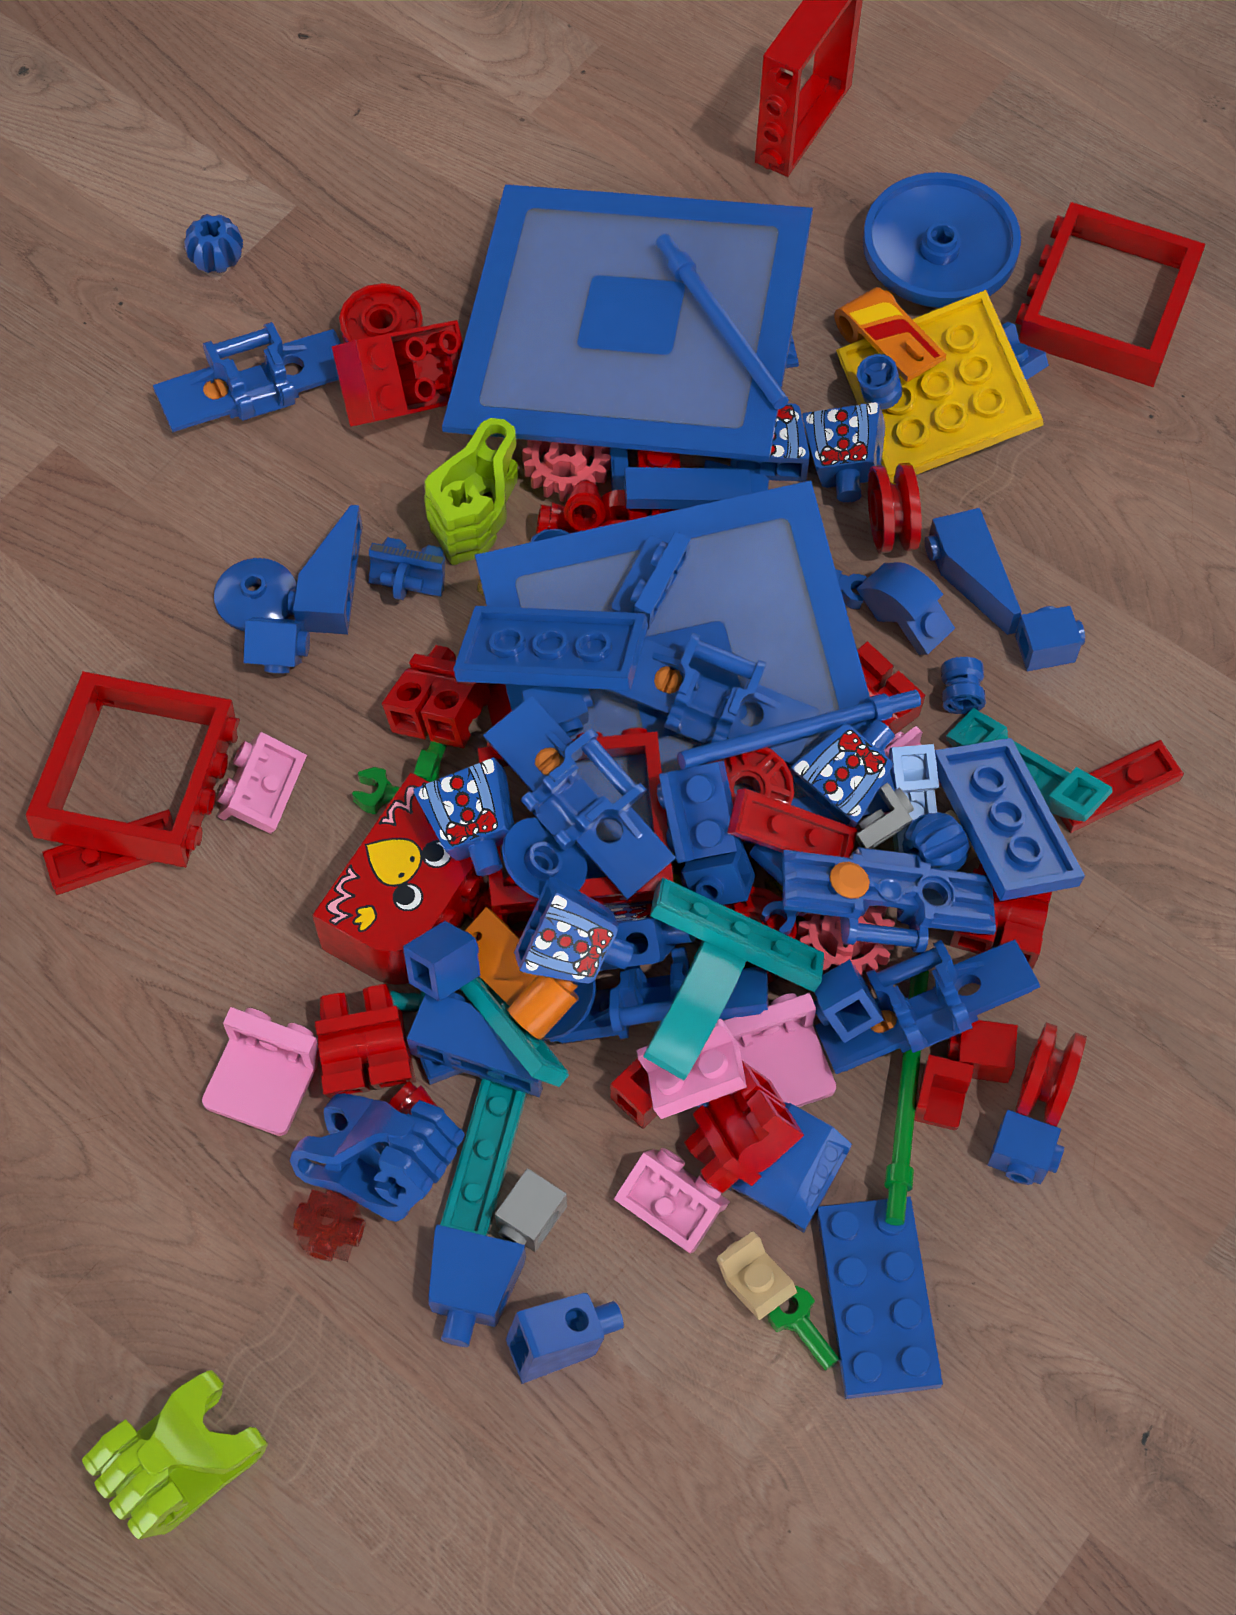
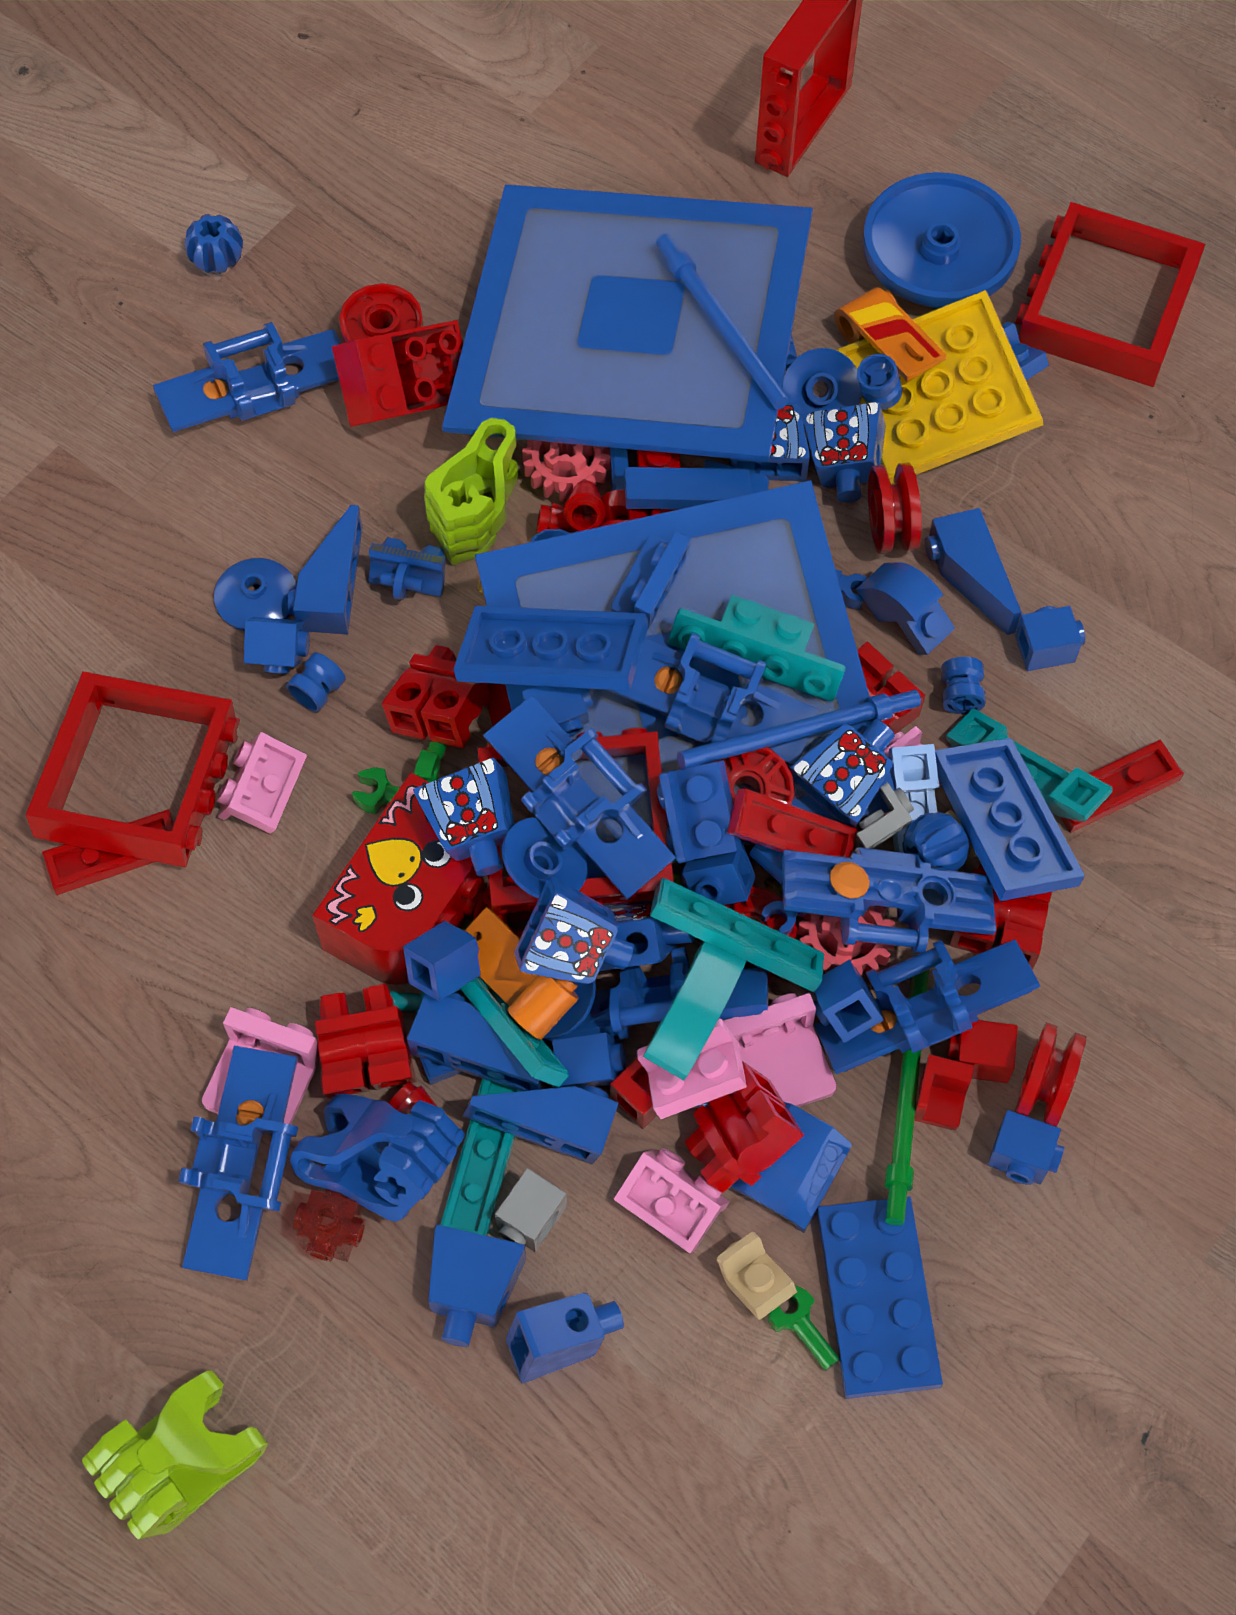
(226, 1156): none -> blue piece
(316, 682): none -> blue wheel
(558, 1118): none -> blue slope
(590, 1059): none -> blue brick
(764, 635): none -> teal bracket
(825, 366): none -> blue dish

